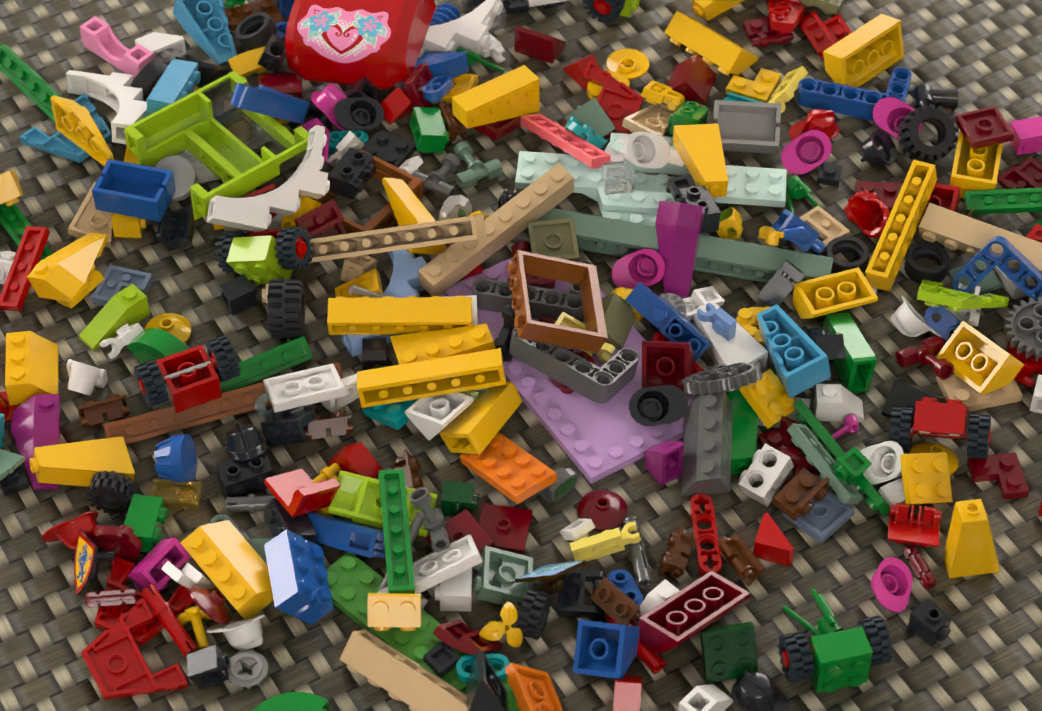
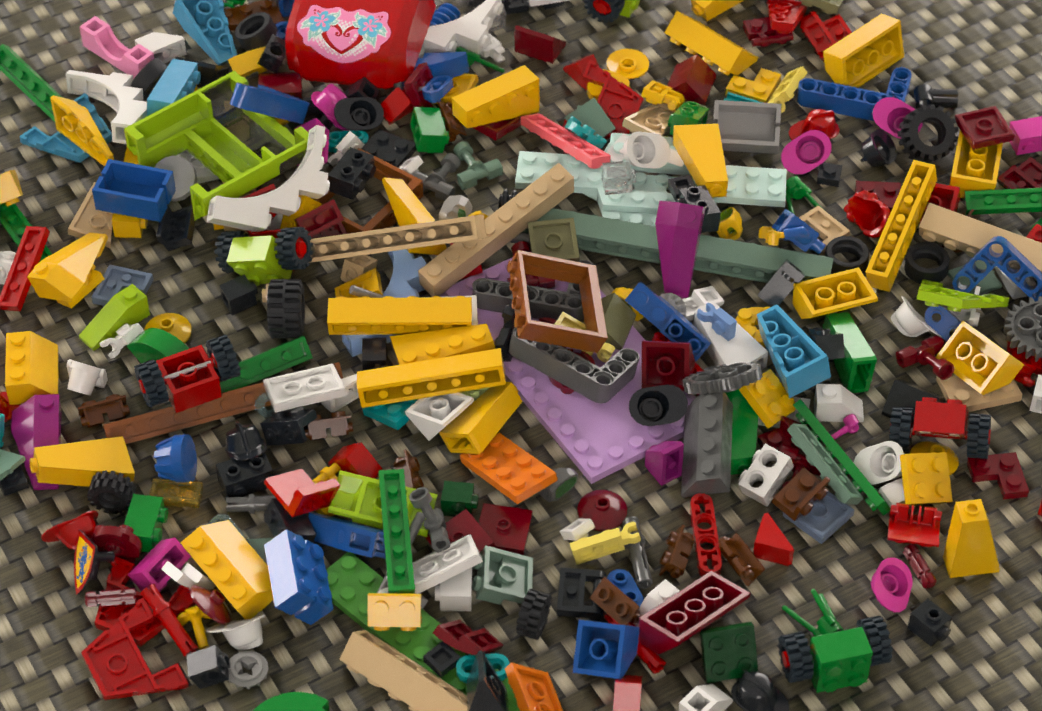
(495, 630): yellow plant -> none
(551, 574): piece -> none
(640, 266): dark pink piece -> none
(851, 465): green bracket -> none

